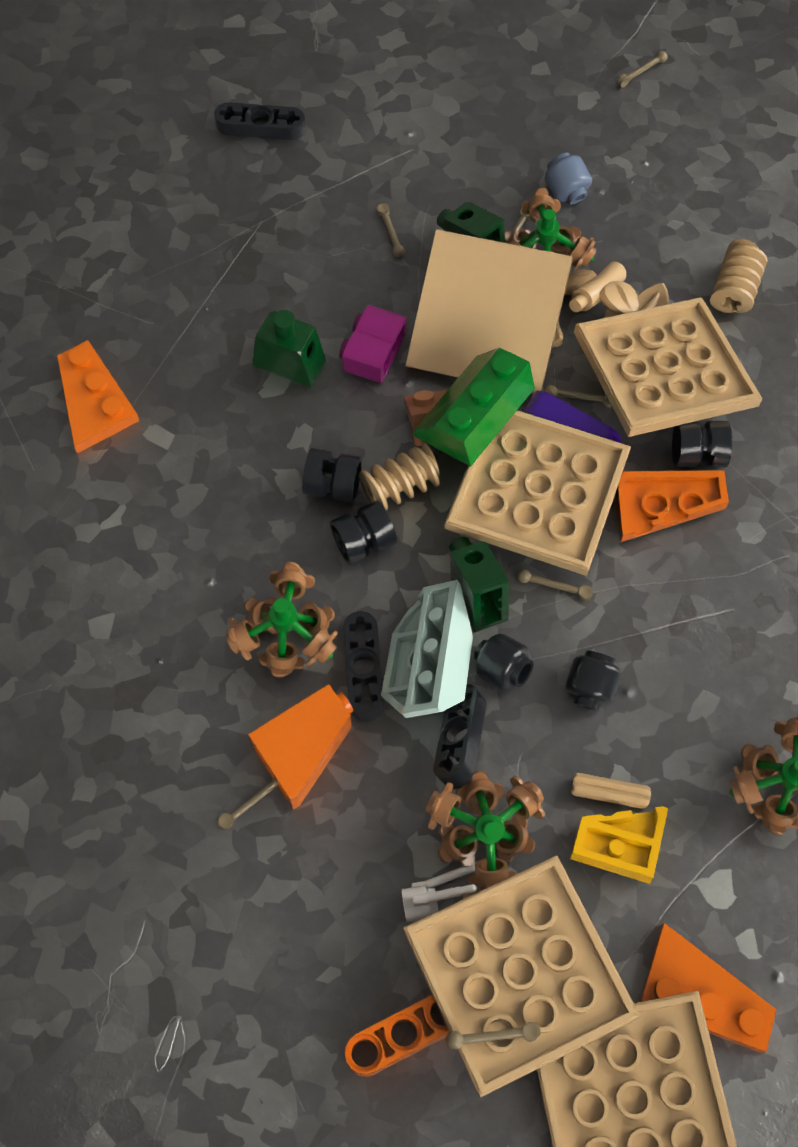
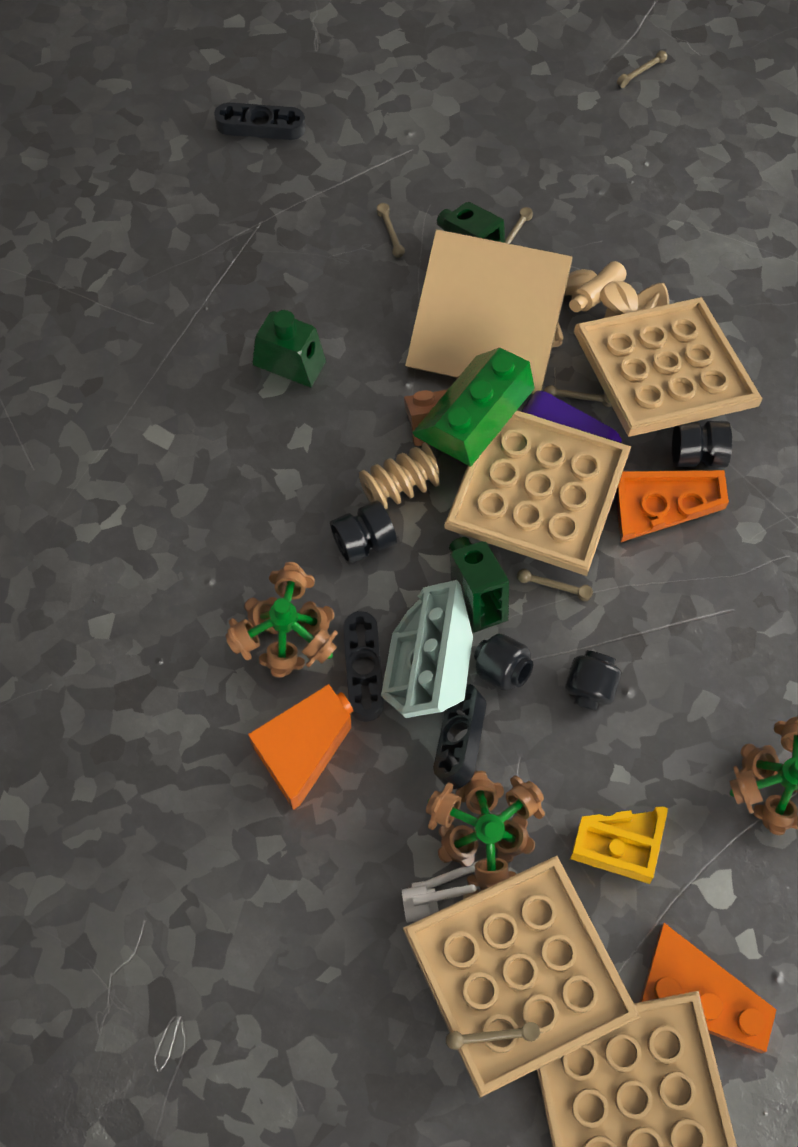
(92, 397): orange wing -> none
(226, 820): dark tan hinge -> none
(344, 479): black wheel -> none
(373, 343): magenta brick -> none
(388, 1051): orange beam -> none
(549, 233): medium nougat plant -> none
(568, 178): sand blue head -> none
(611, 790): tan axle -> none
(739, 277): tan piece -> none

